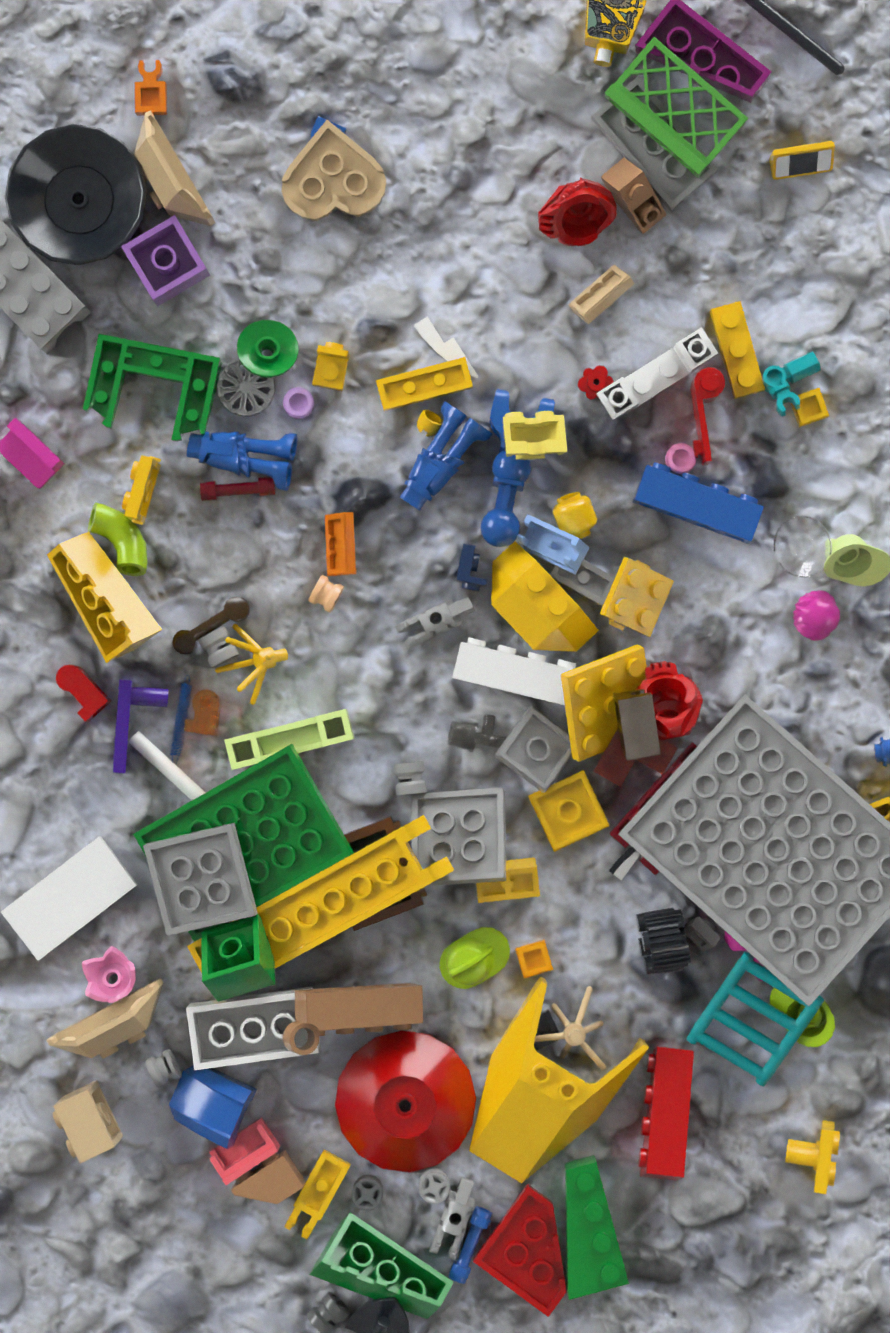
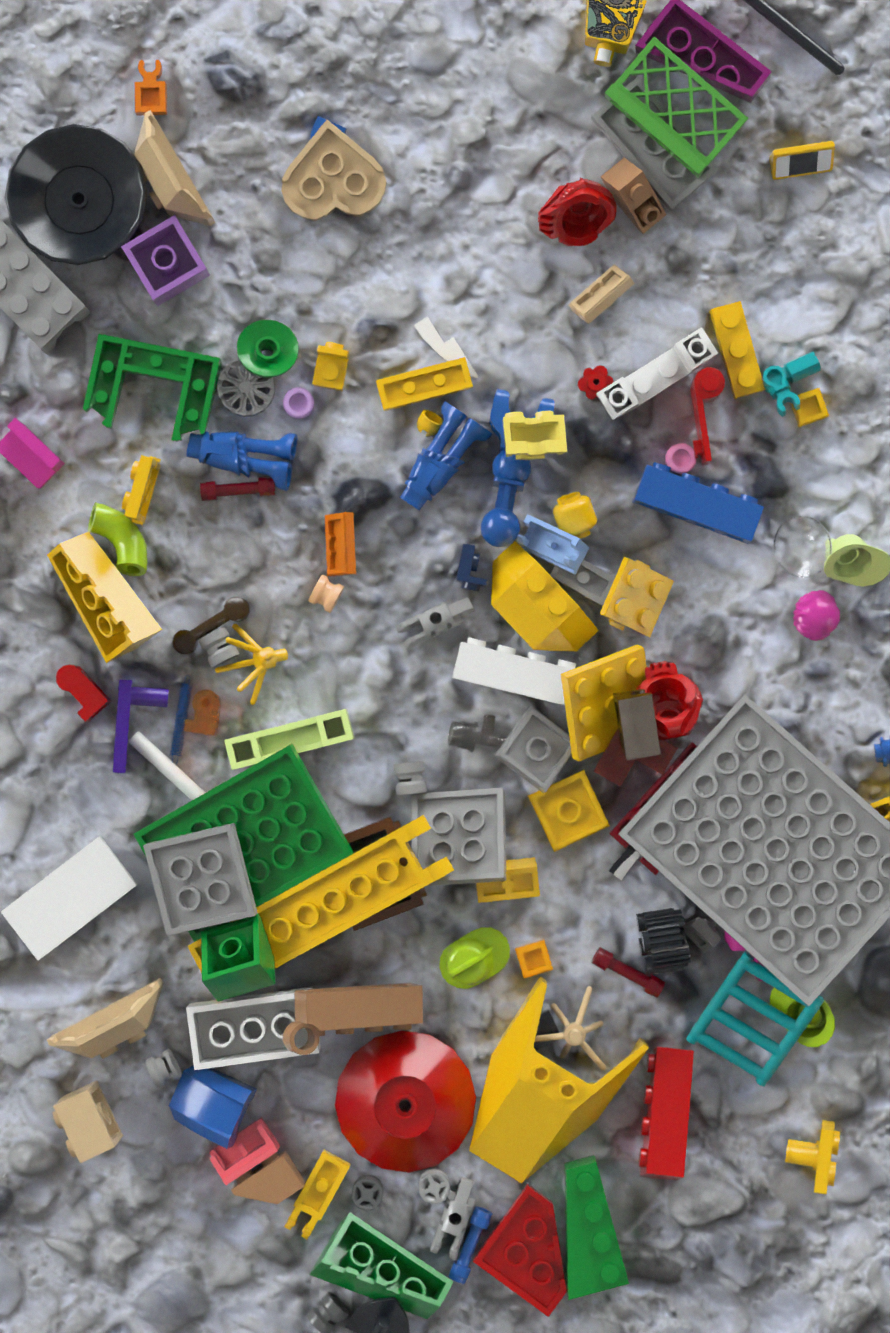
(99, 971): bright pink piece -> none
(652, 984): none -> dark red bar

